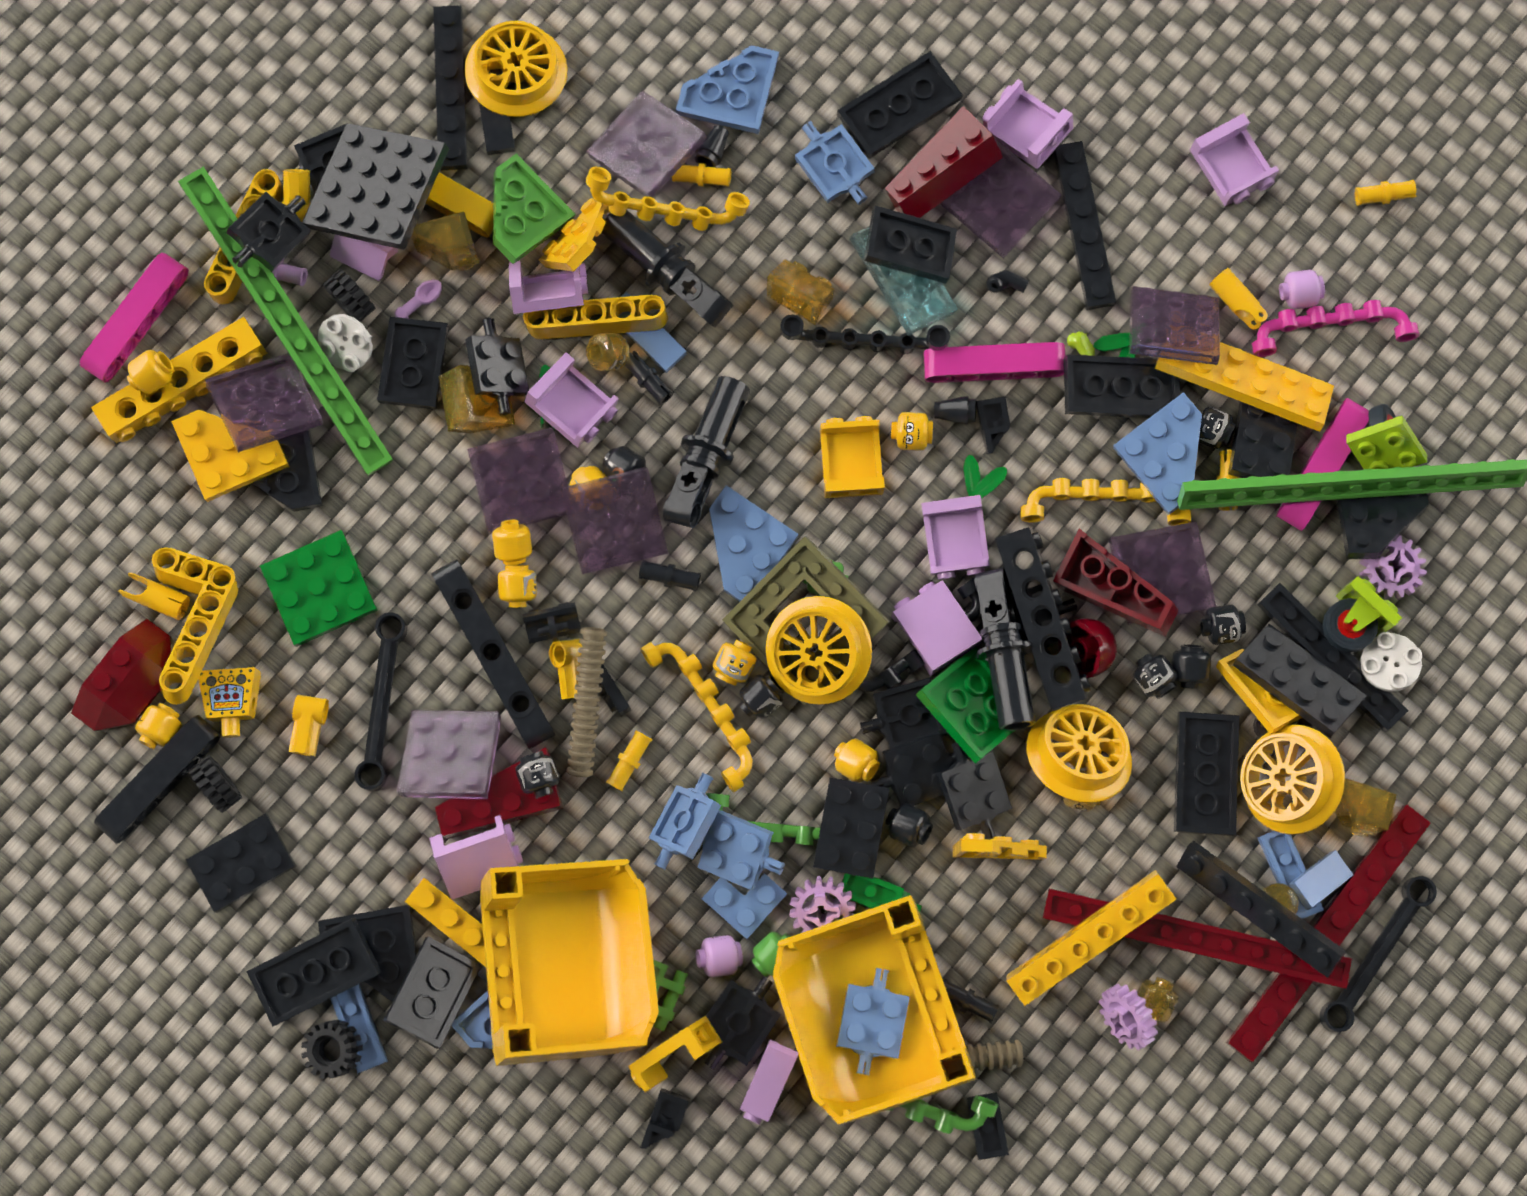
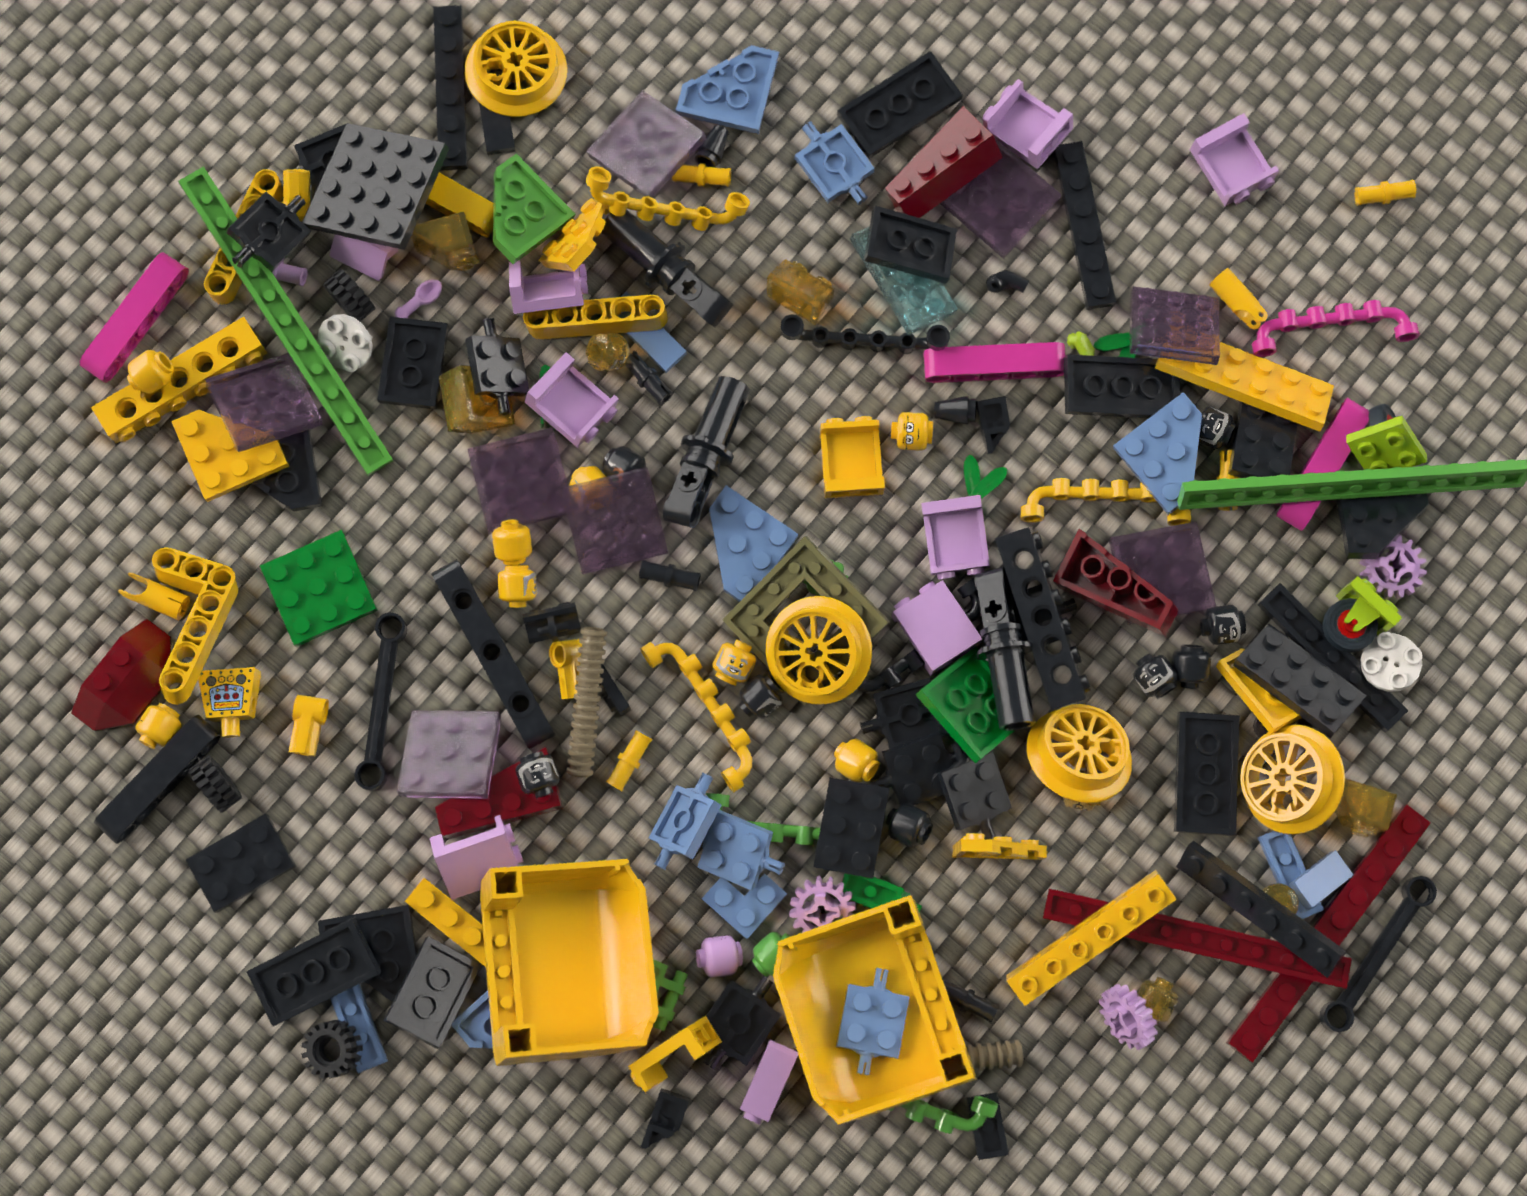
(1095, 645): dark red cylinder -> none
(1302, 289): lavender head -> none

